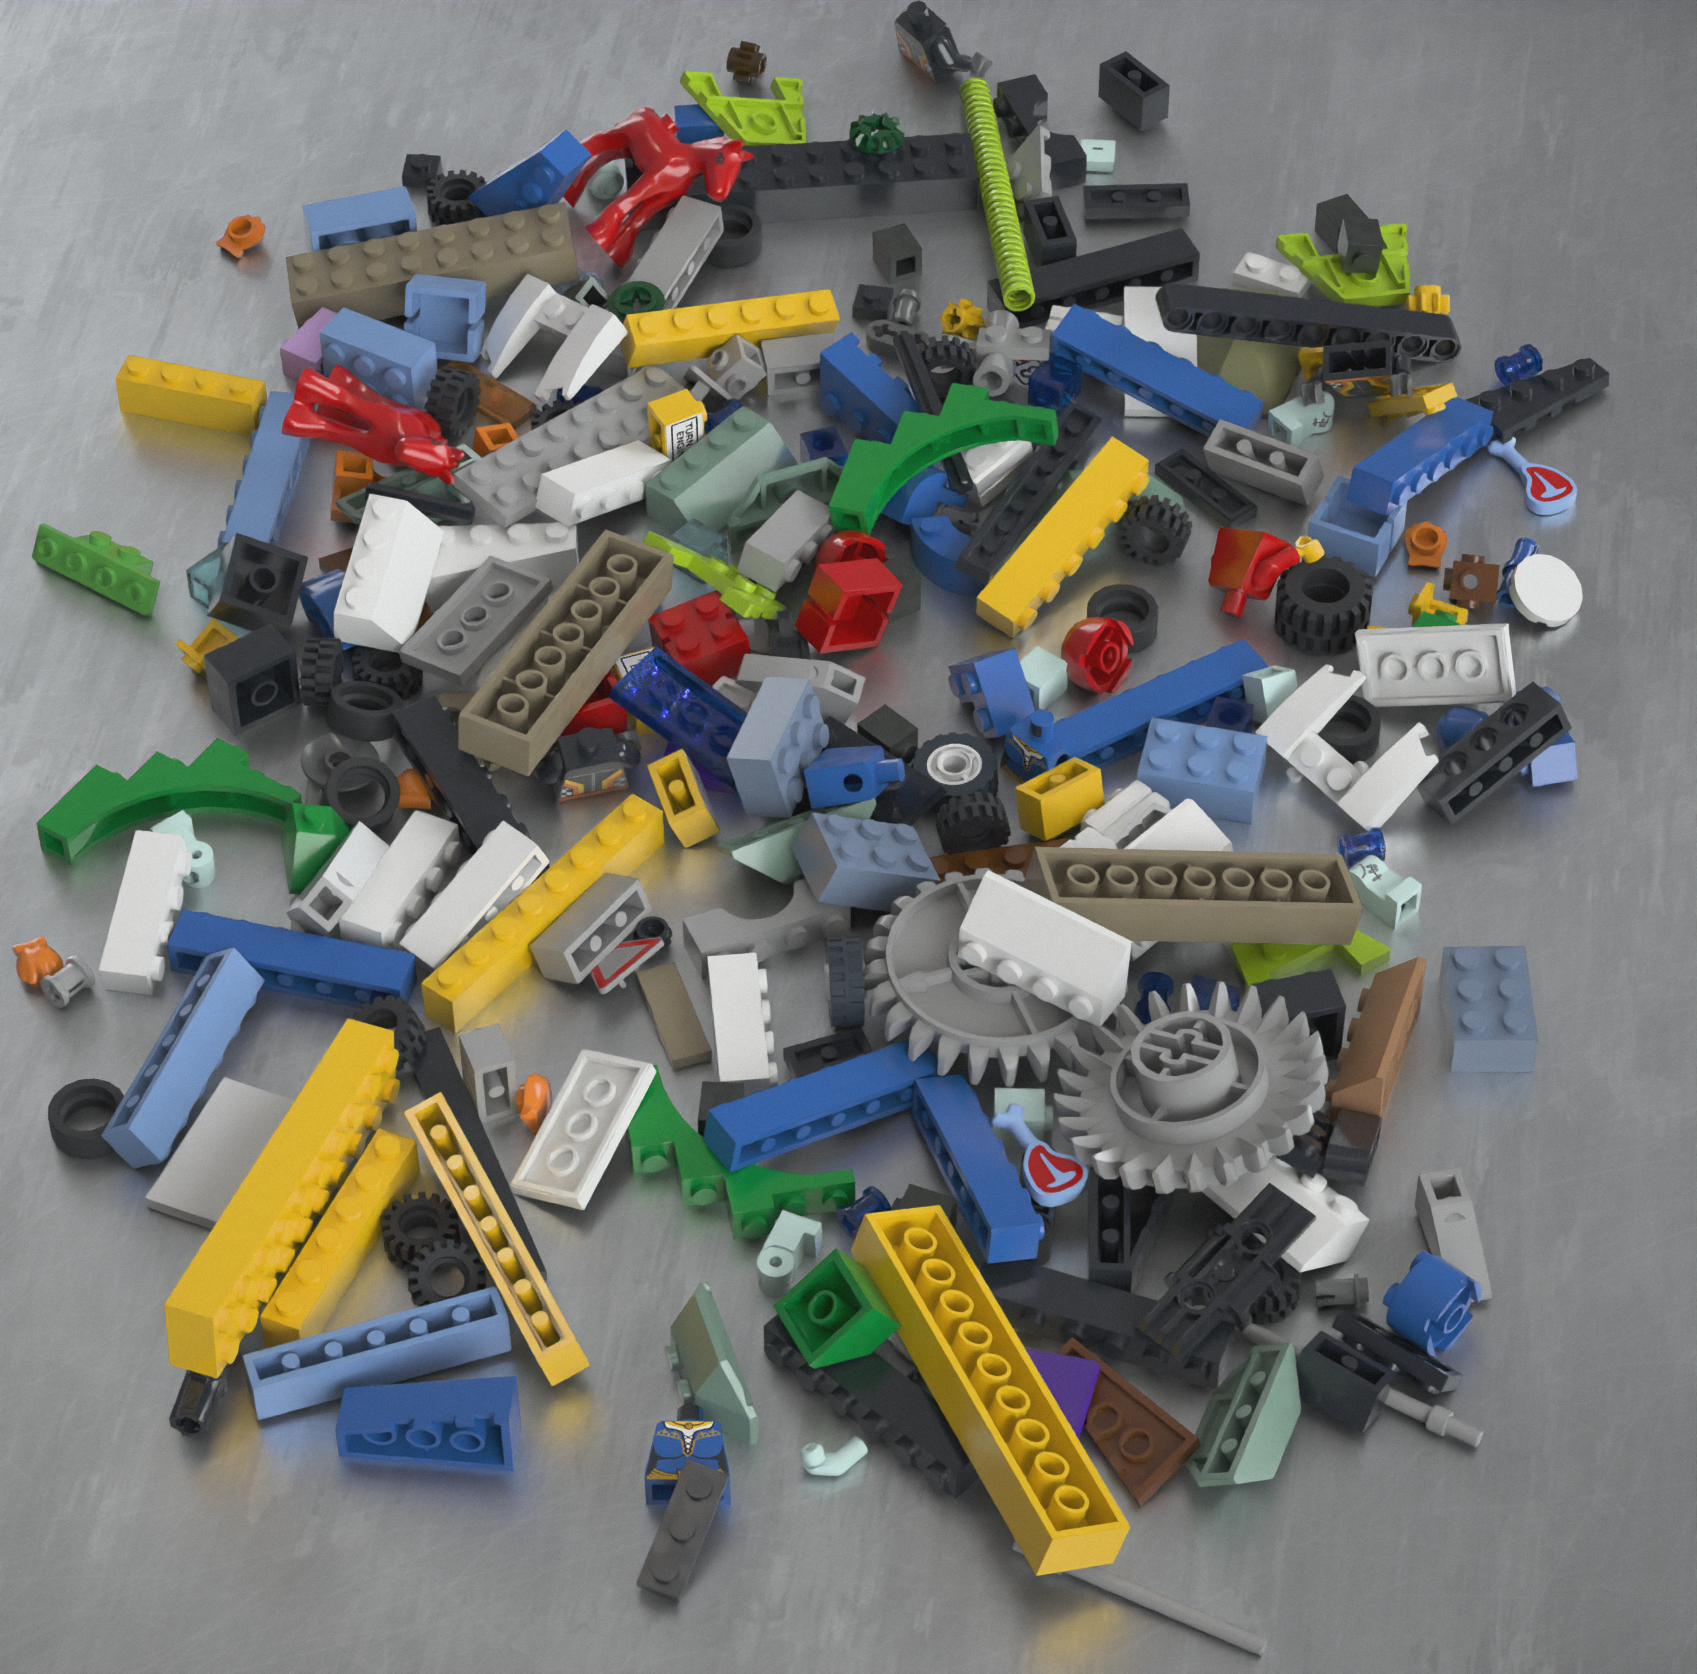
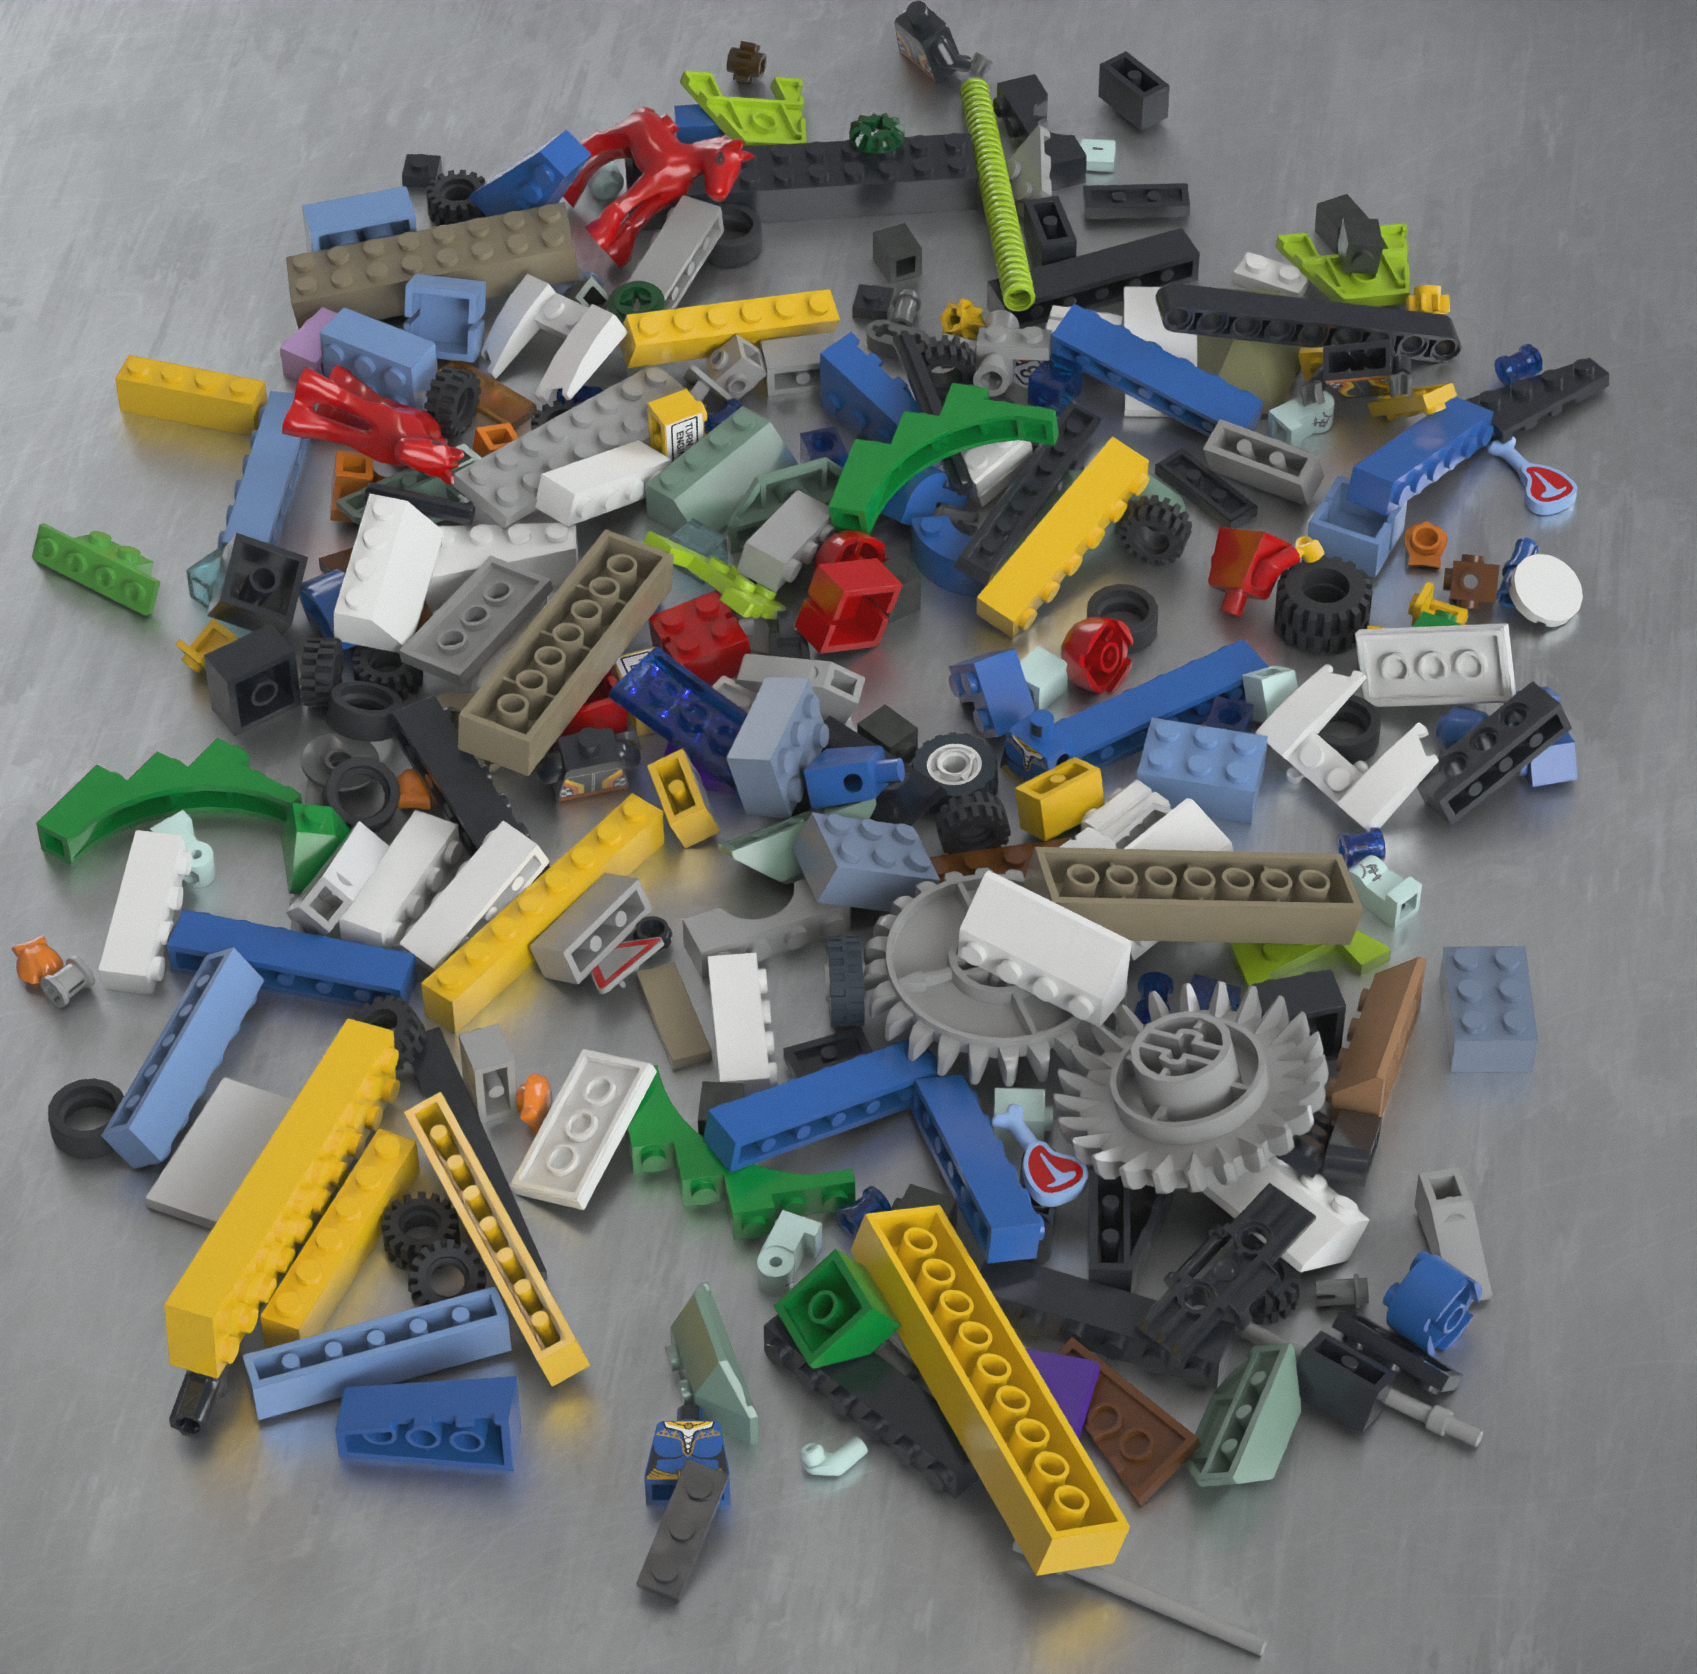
(242, 235): orange animal -> none

